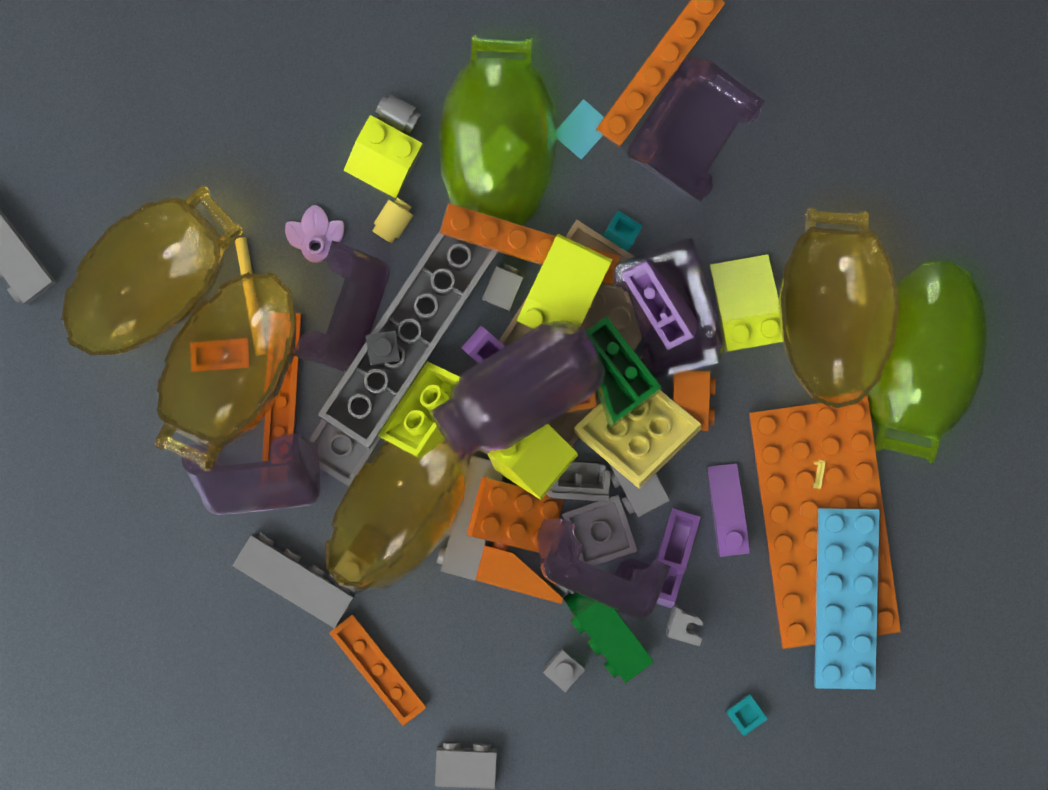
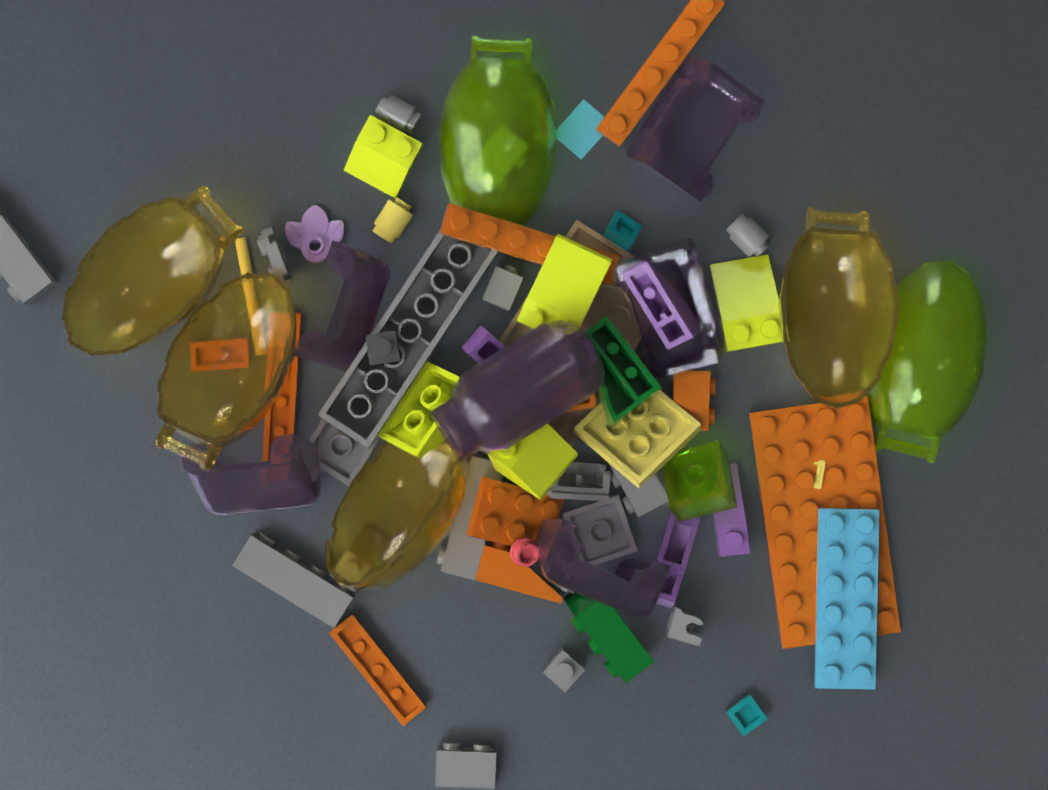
(272, 247): none -> light grey plate
(524, 552): none -> coral plate
(699, 481): none -> clear neon green brick
(748, 235): none -> light grey brick

